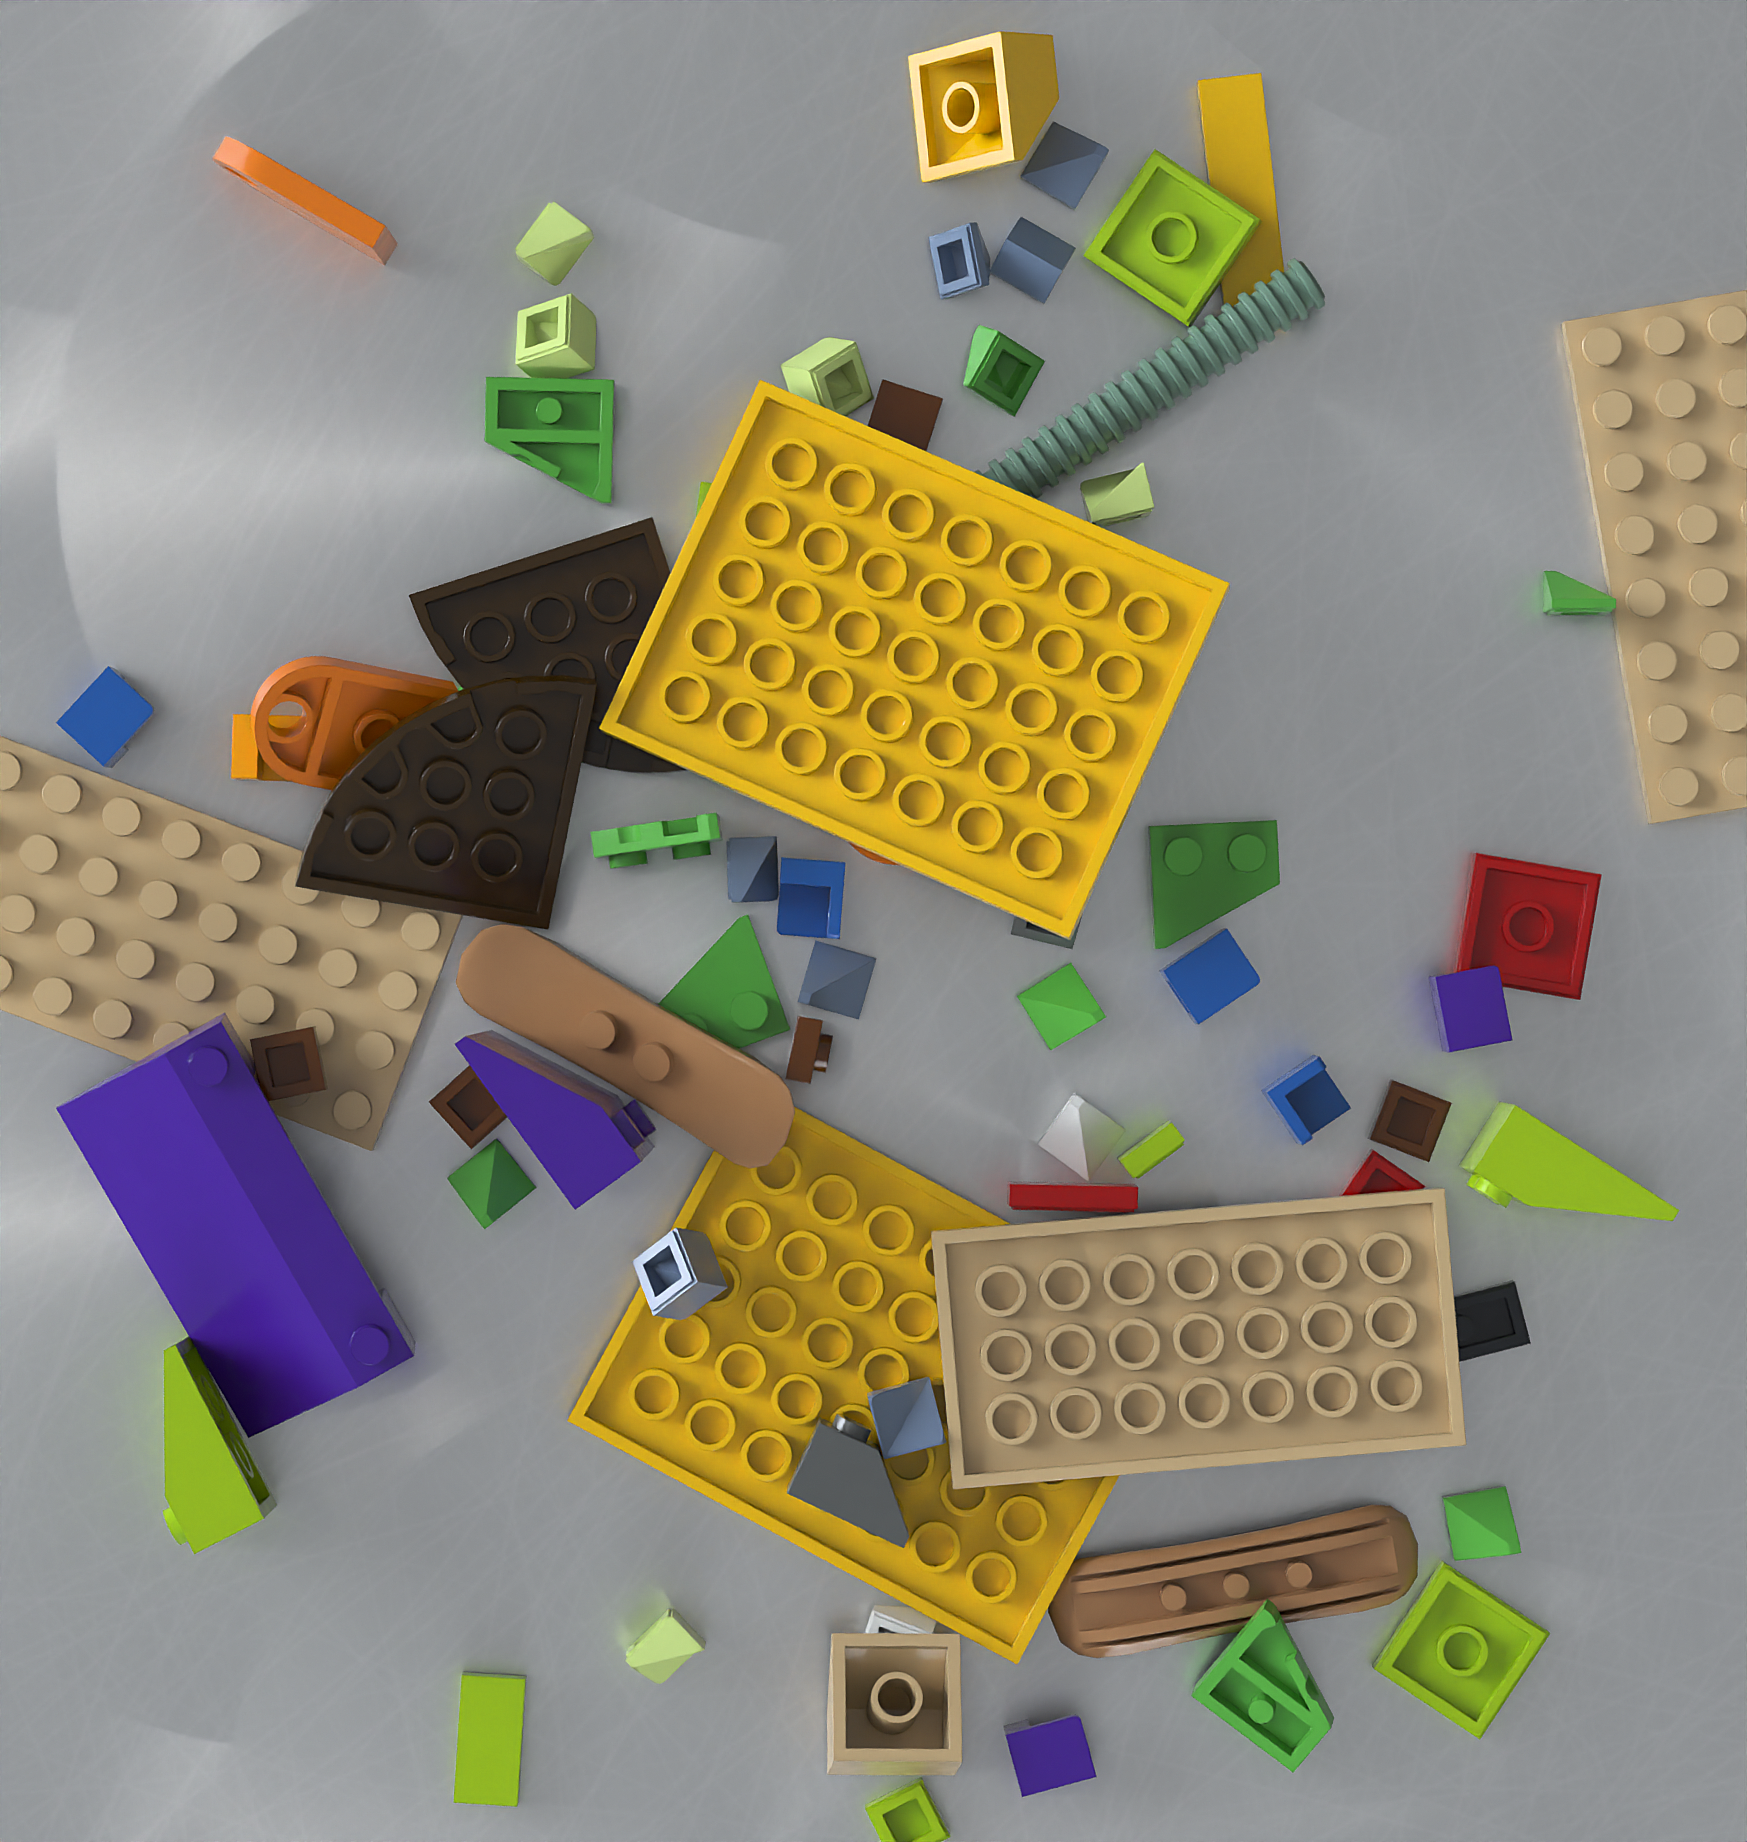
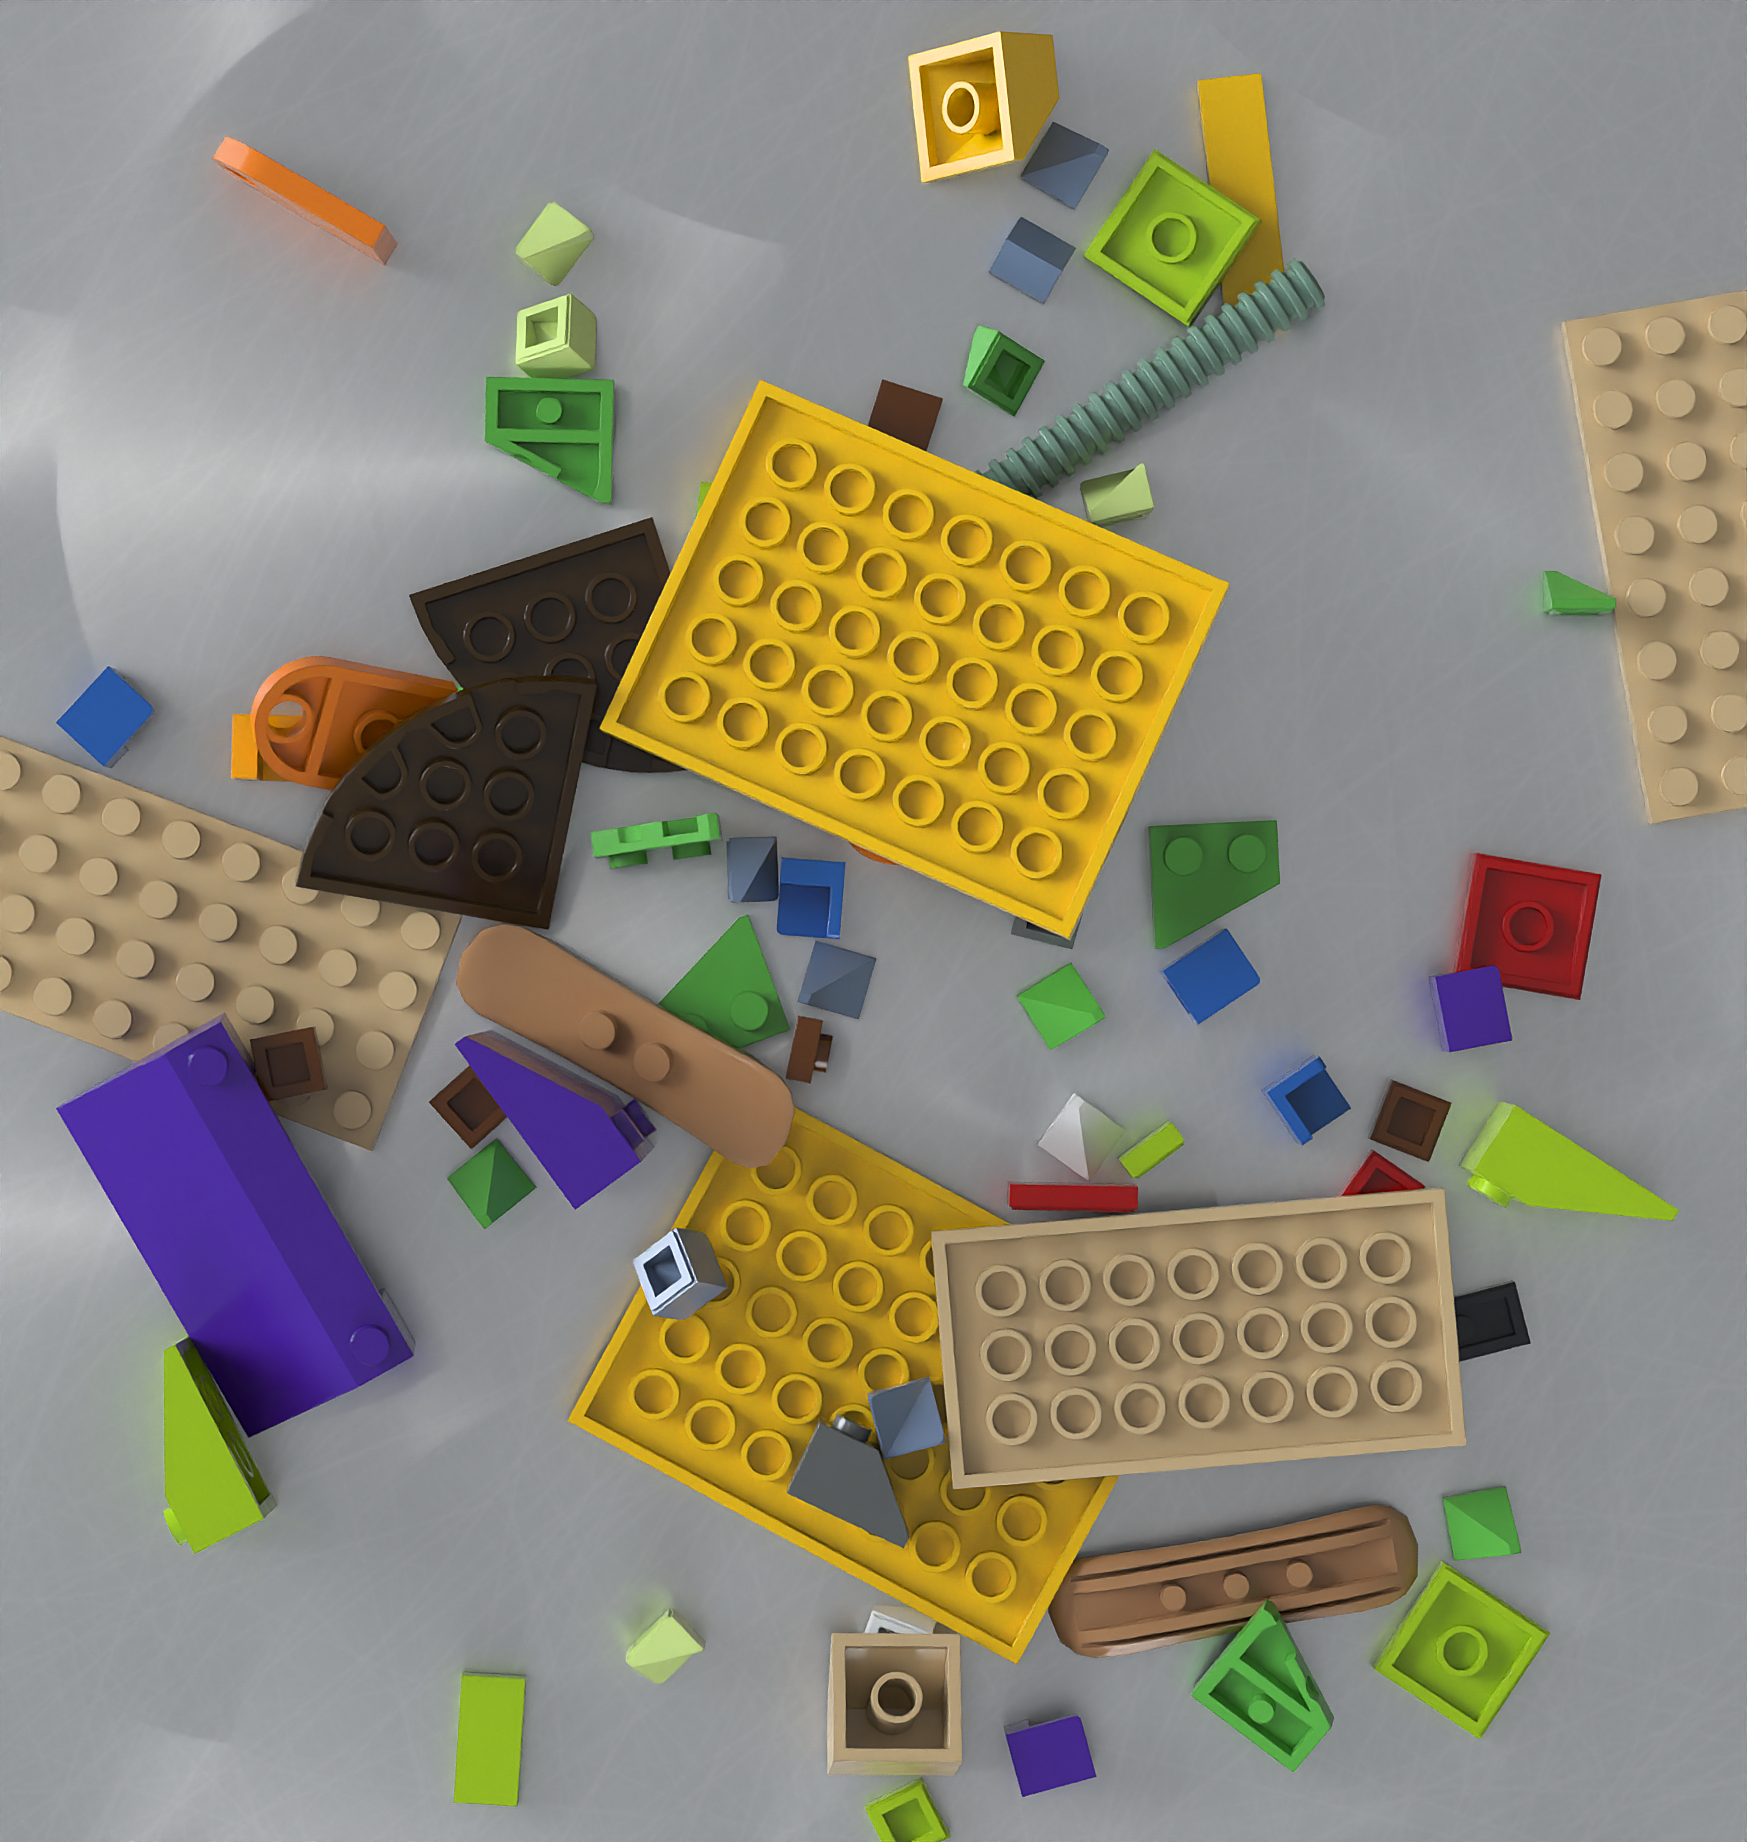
(829, 375): yellowish green slope -> none
(960, 260): sand blue slope -> none

